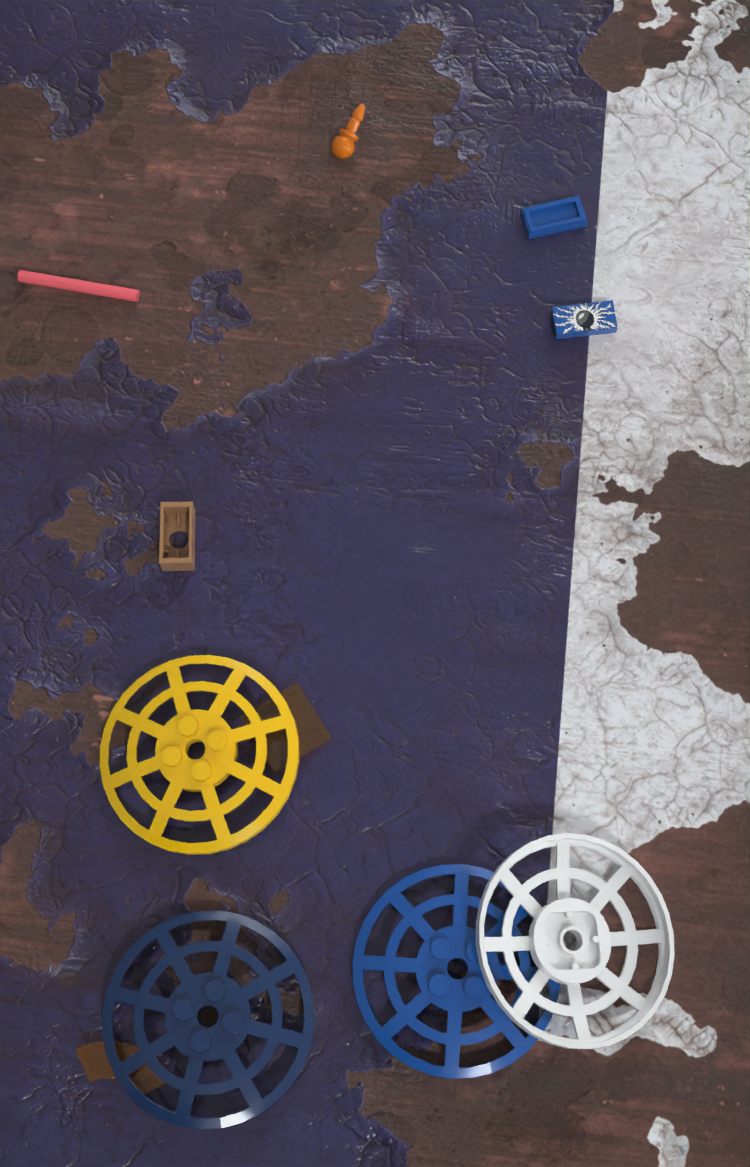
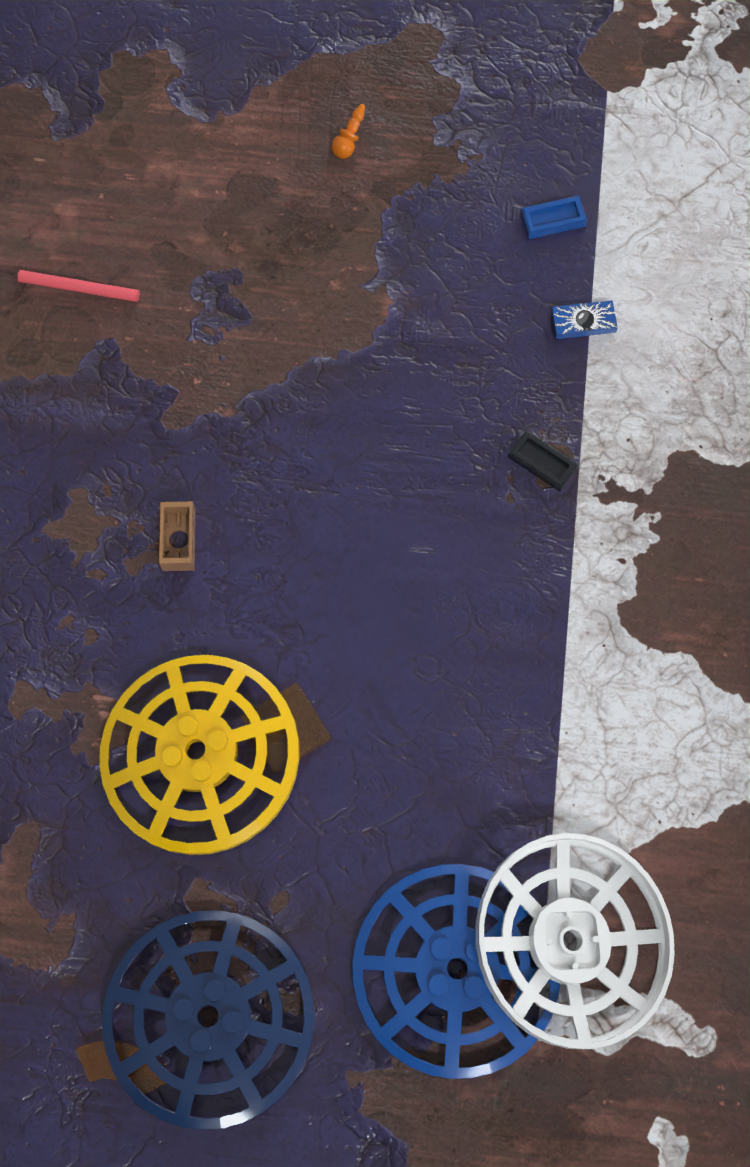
(543, 460): none -> black tile

